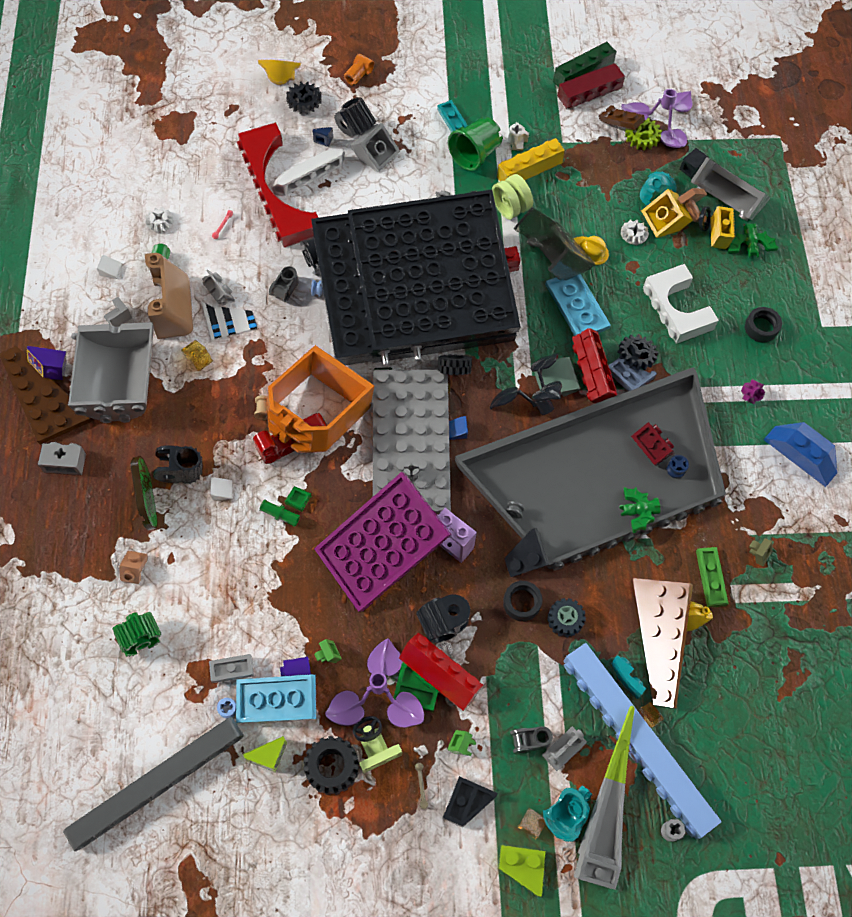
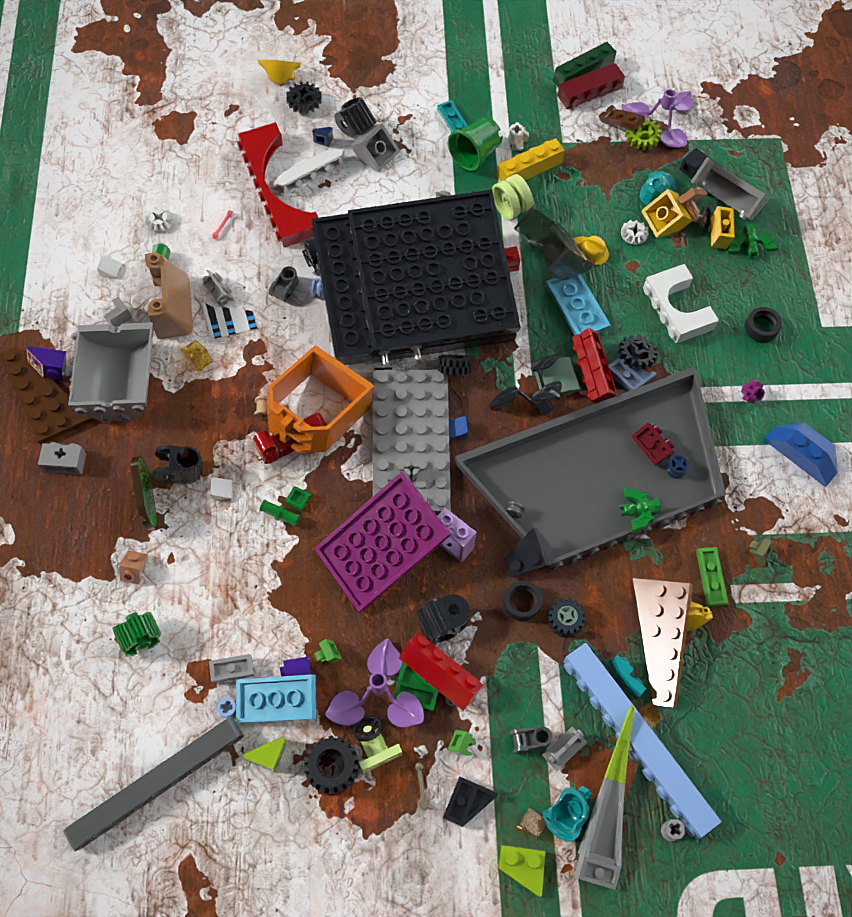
(360, 67): orange piece -> none

